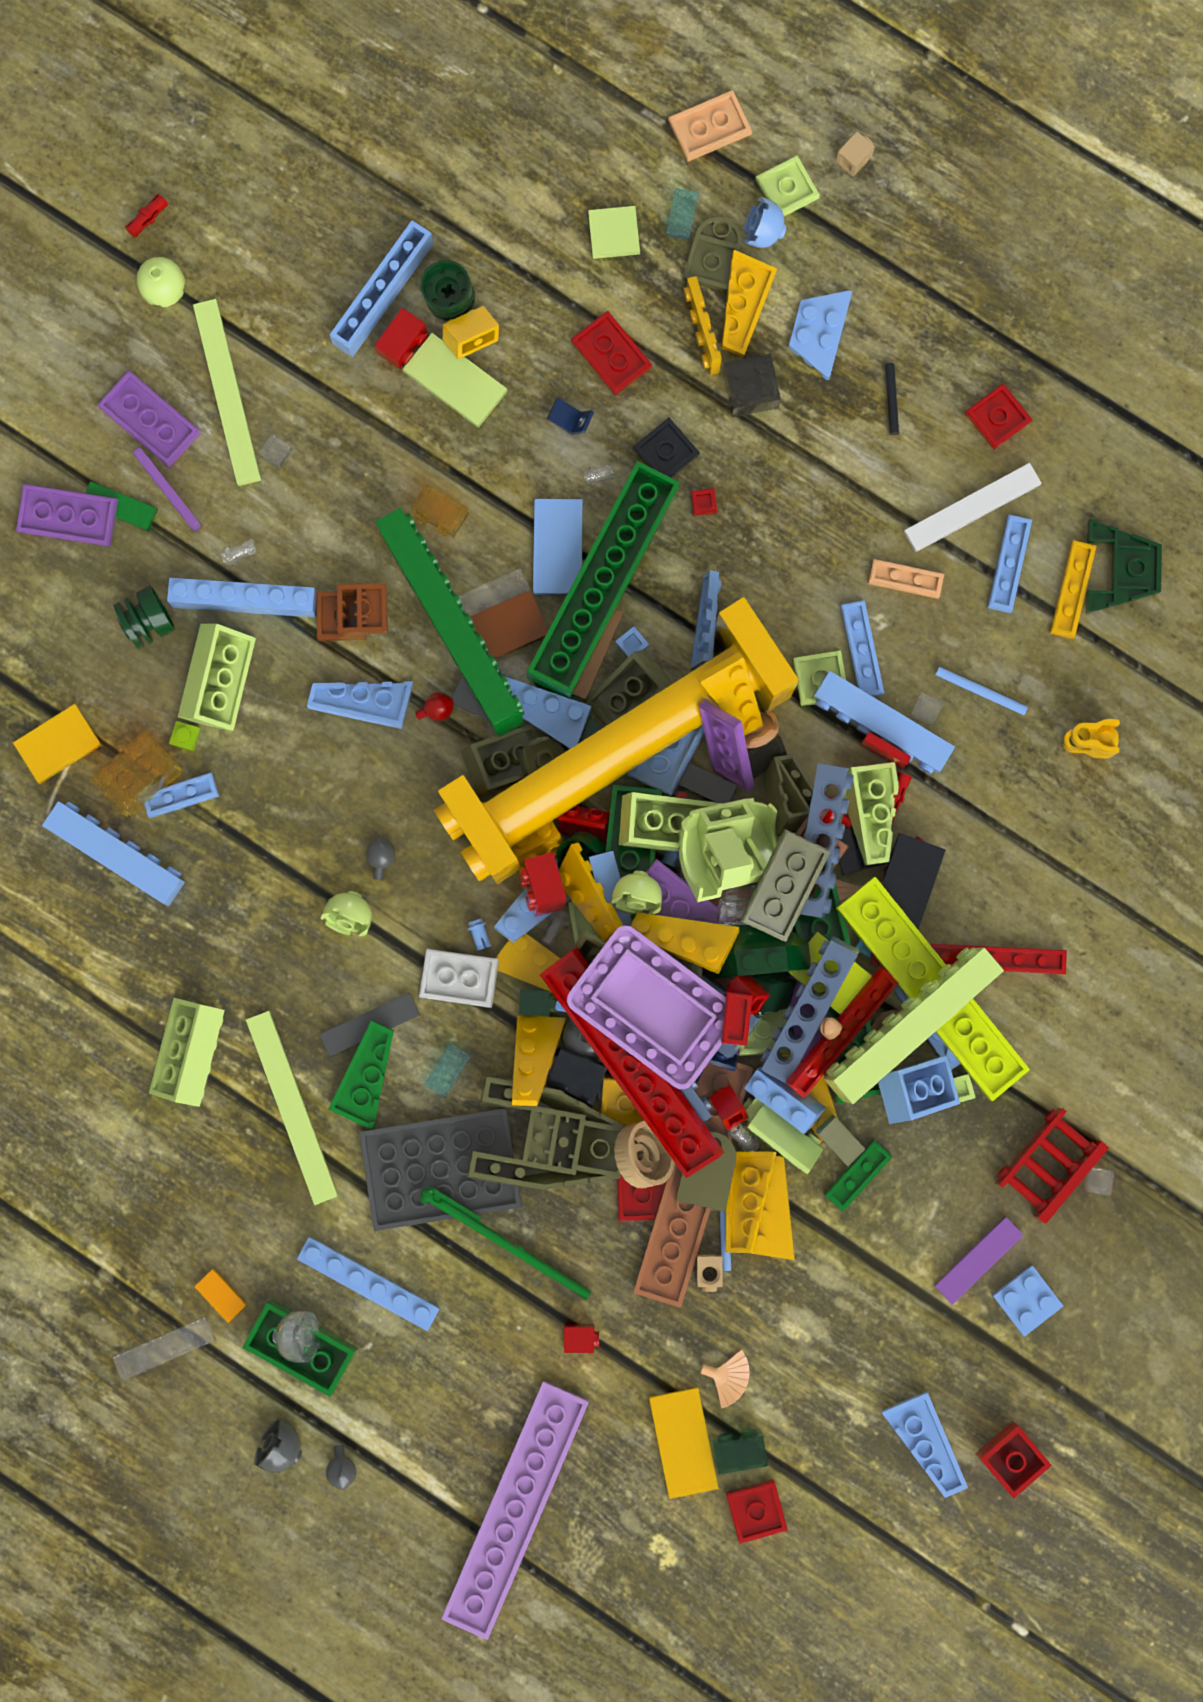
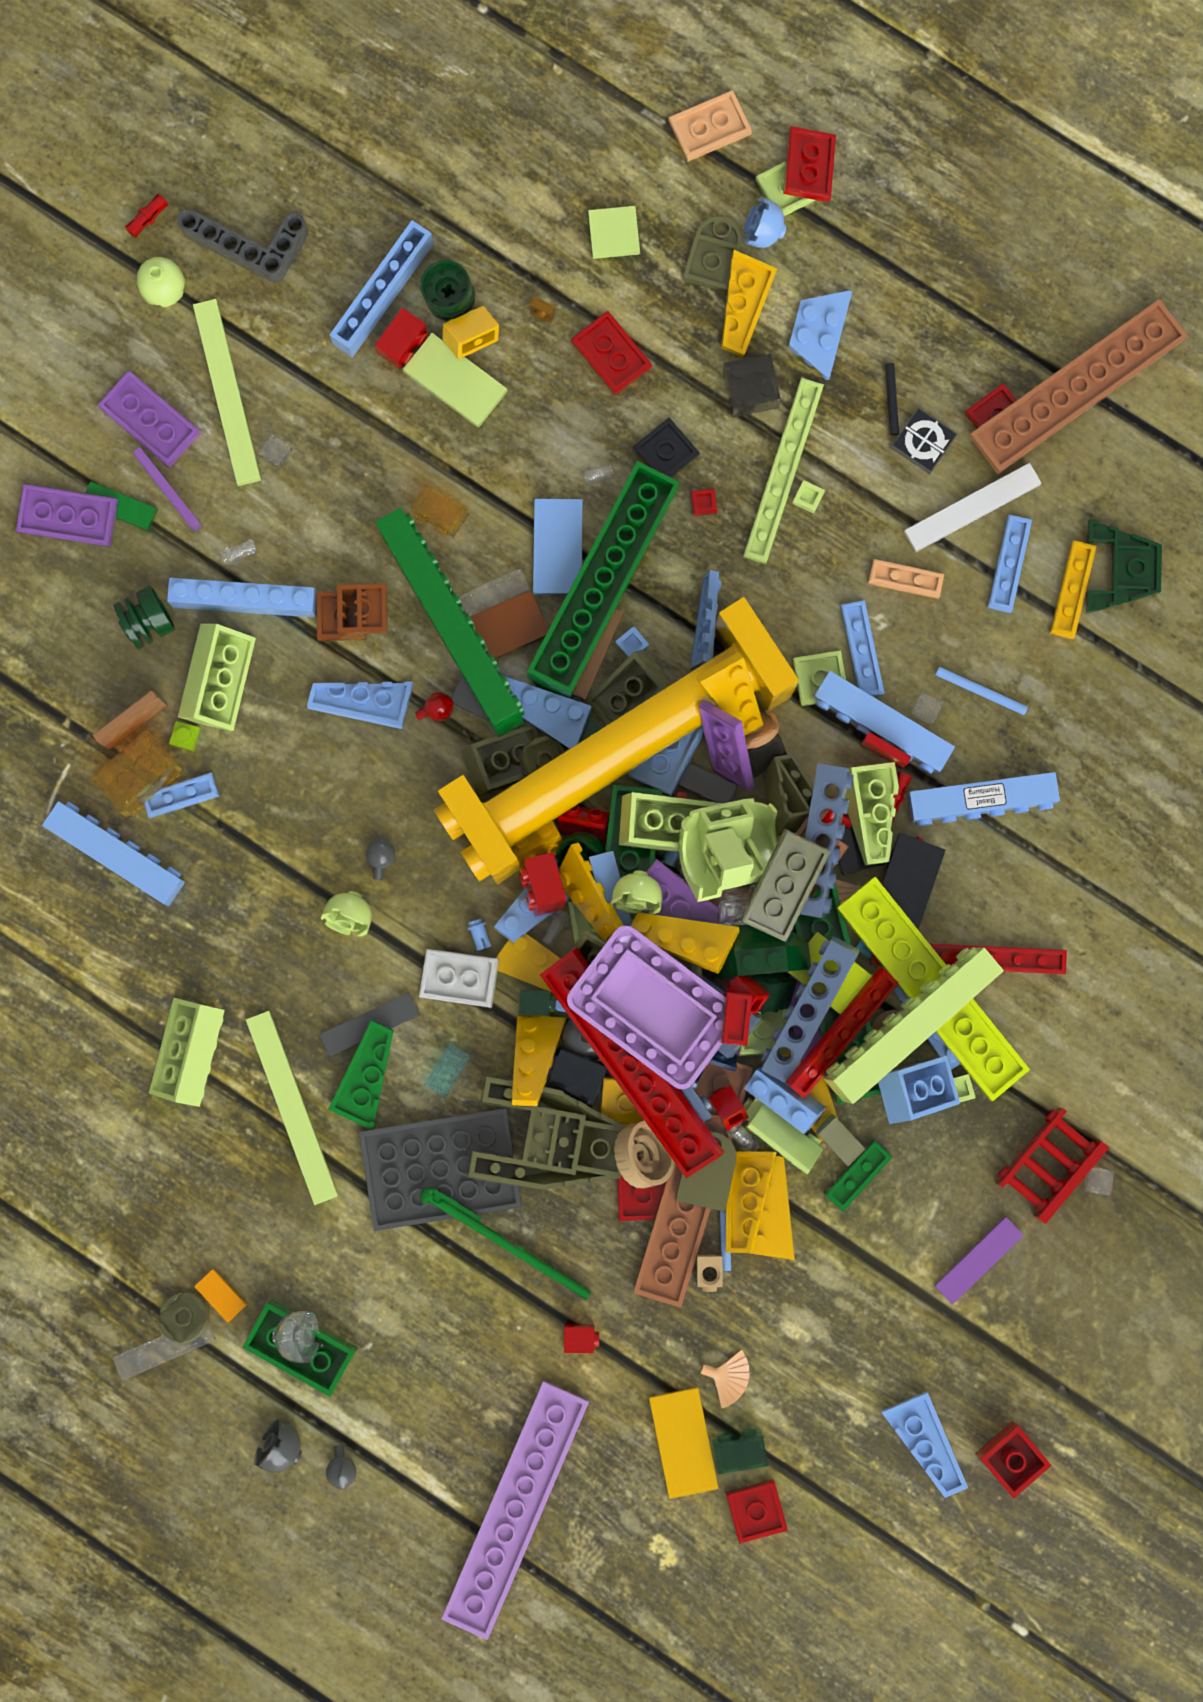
(57, 744): yellow tile -> none
(129, 720): none -> medium nougat tile
(183, 1317): none -> olive tile
(245, 247): none -> dark grey beam
(368, 1283): light blue plate -> none
(542, 310): none -> pearl gold plate
(569, 418): dark blue bracket -> none
(682, 214): clear light blue tile -> none
(711, 358): yellow wing -> none
(783, 471): none -> yellowish green tile
(808, 496): none -> yellowish green plate
(809, 164): none -> red tile
(830, 1028): light nougat hinge -> none
(855, 153): tan brick -> none
(924, 441): none -> tile
(982, 798): none -> light blue brick
(1027, 1300): light blue plate -> none
(1078, 386): none -> nougat plate
(1096, 740): yellow piece -> none

